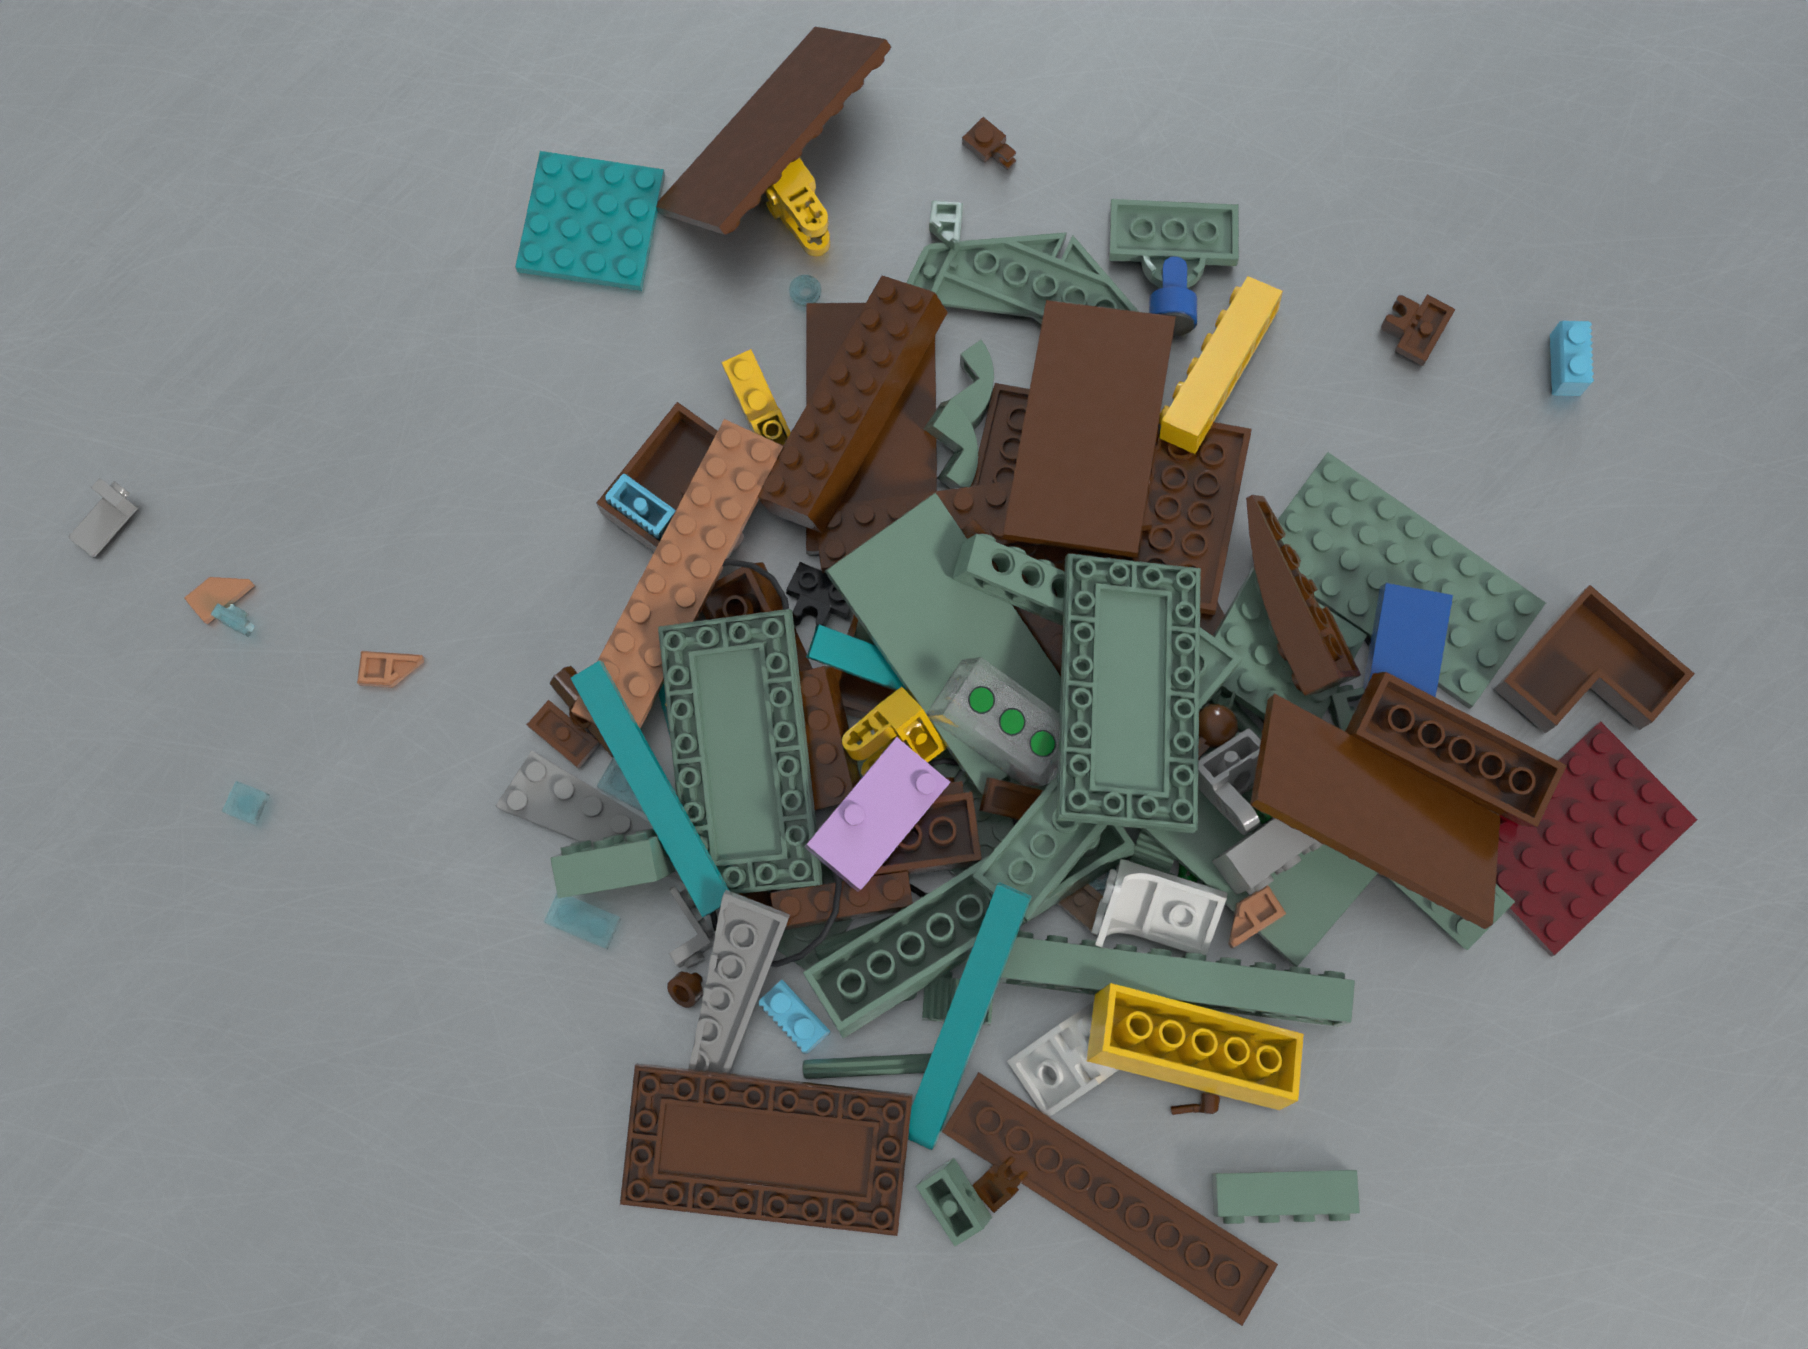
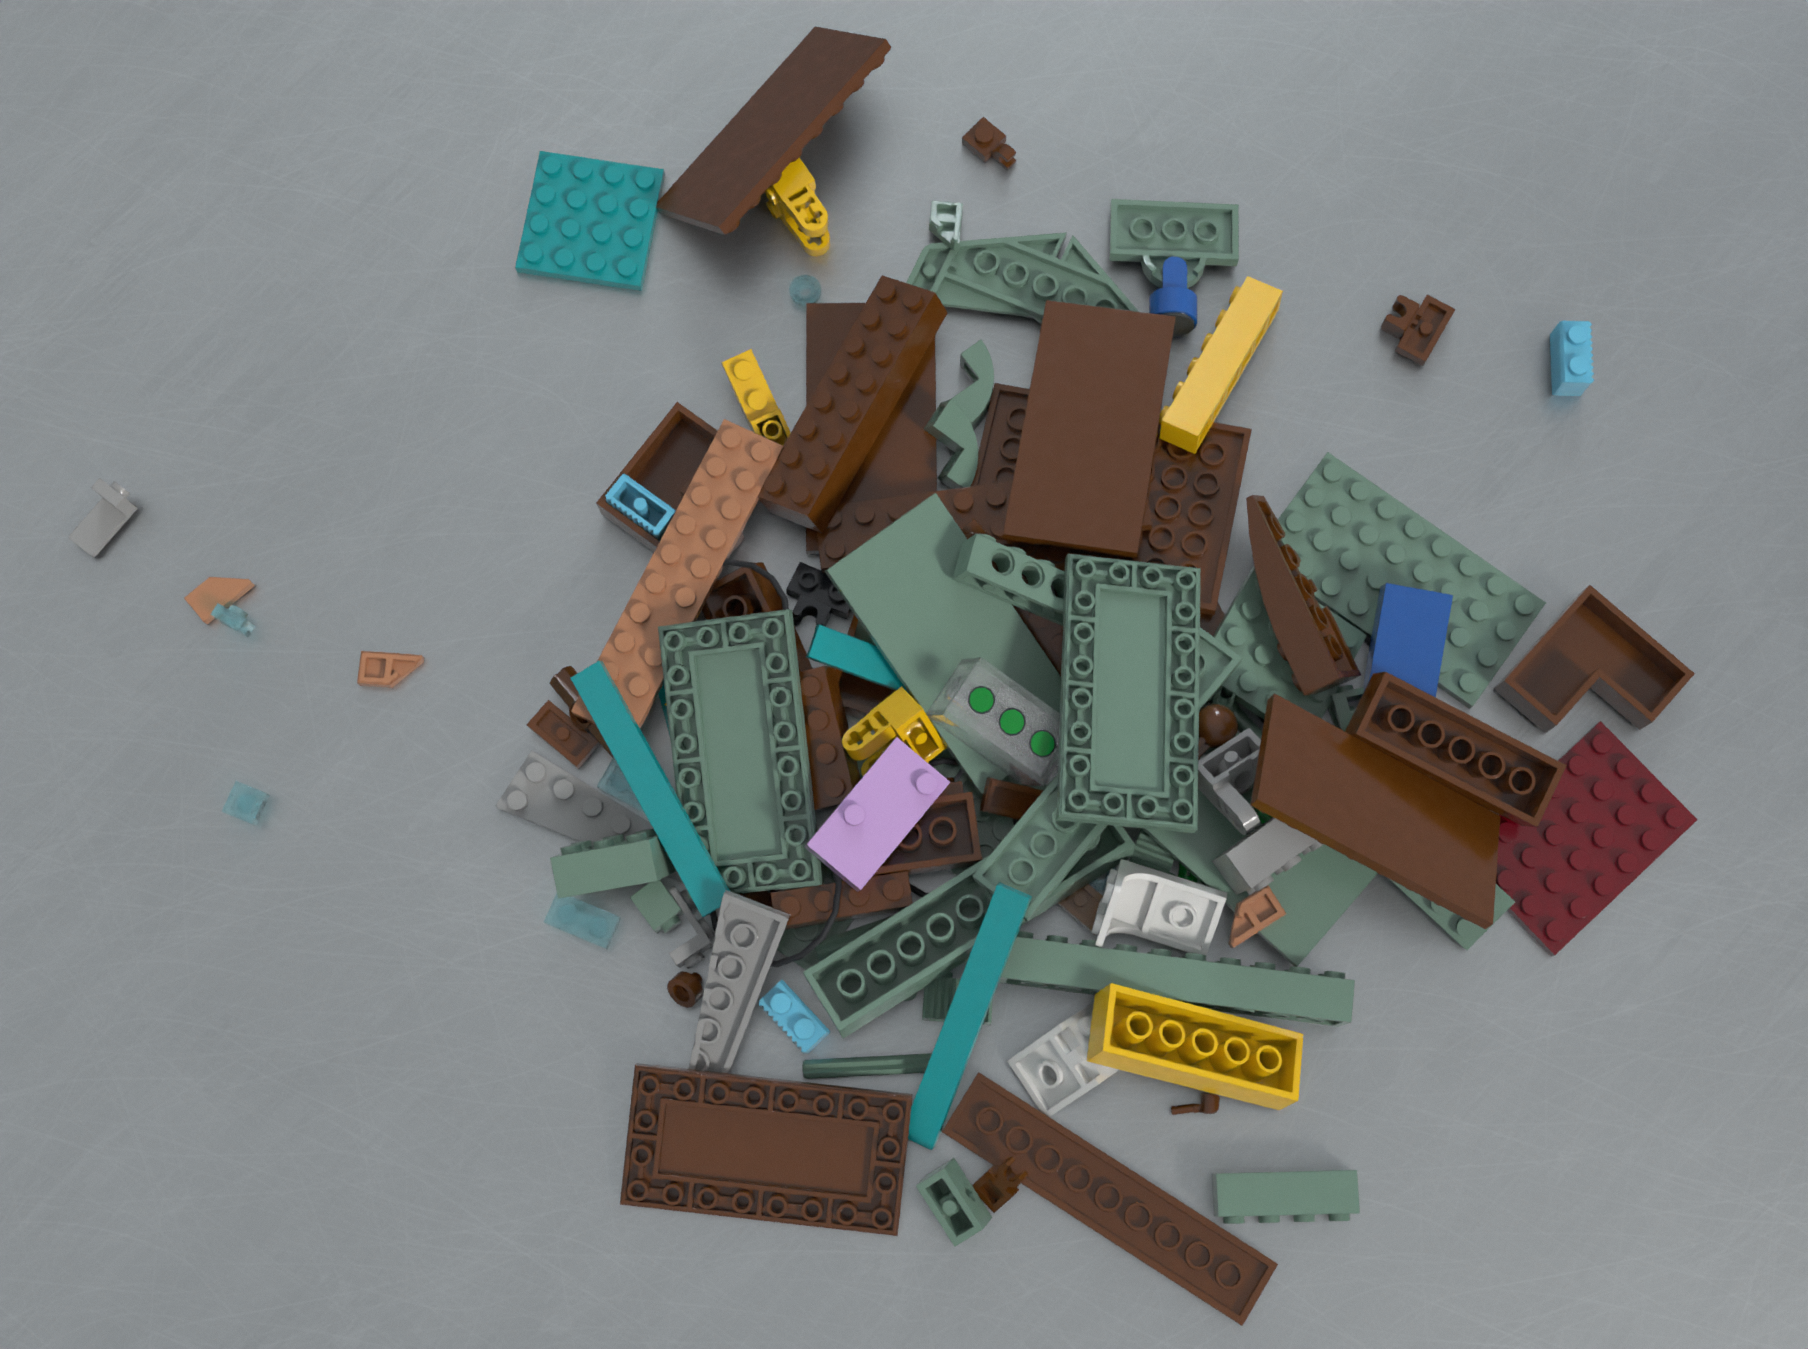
(658, 907): none -> sand green brick

